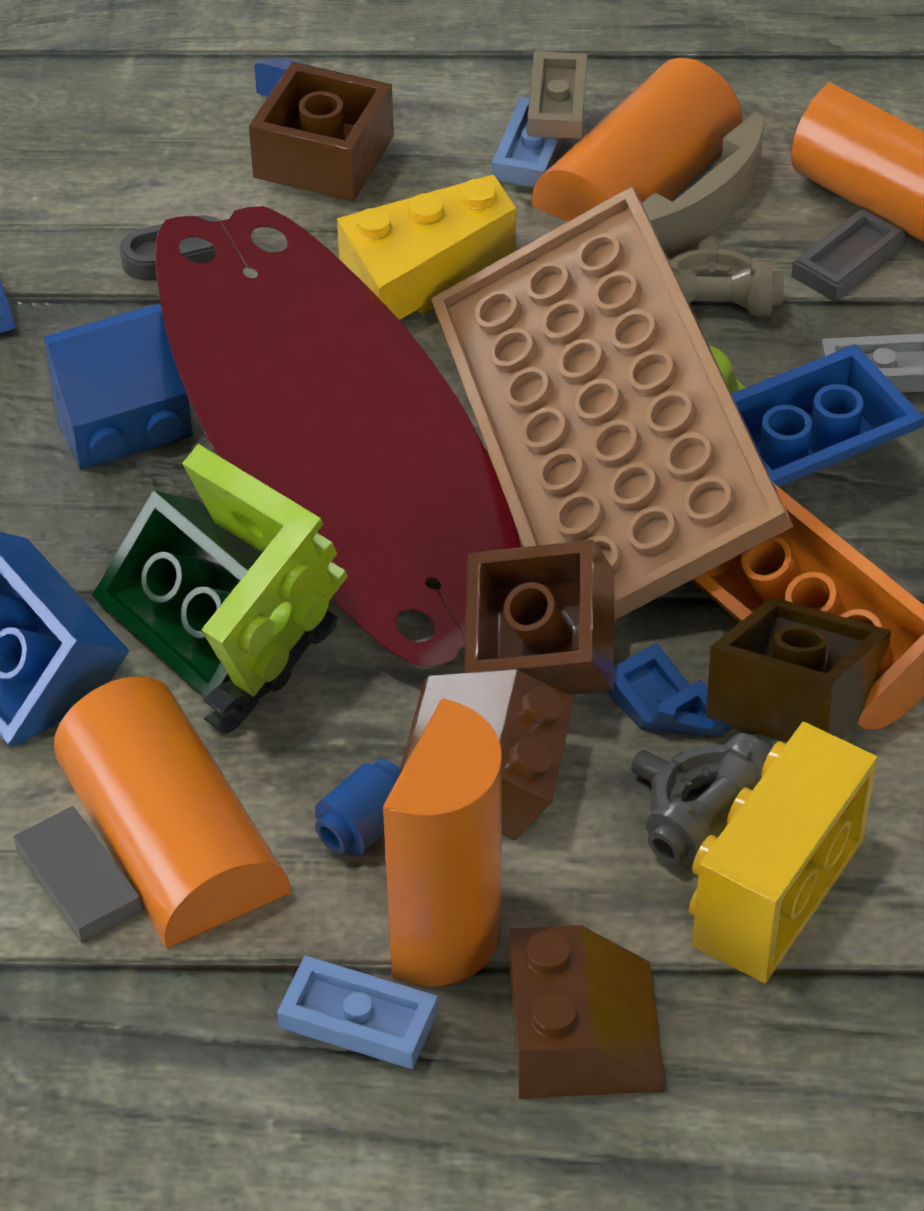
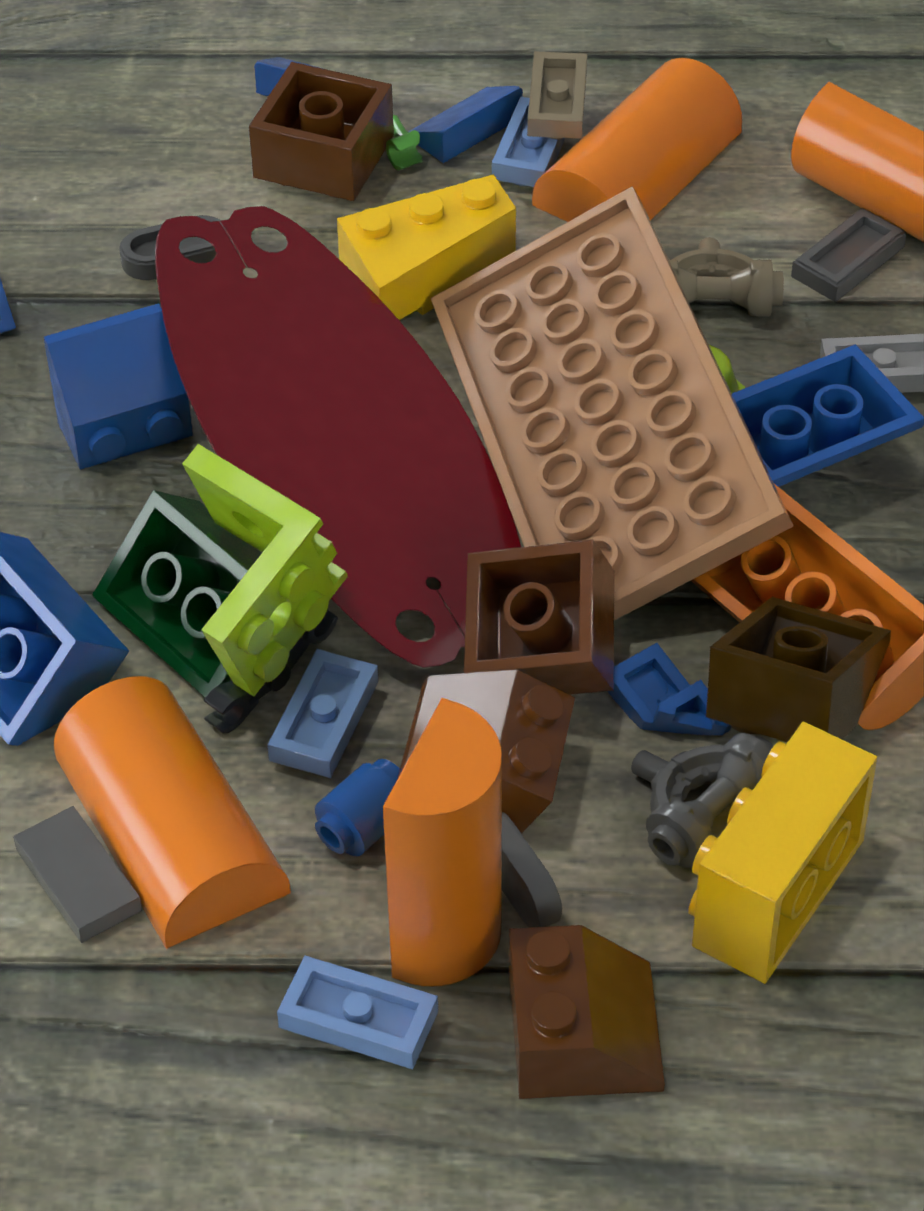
(323, 713): none -> medium blue plate
(402, 148): none -> bright green hand
(468, 122): none -> blue slope
(527, 880): none -> dark grey tile
(713, 197): dark tan slope -> none

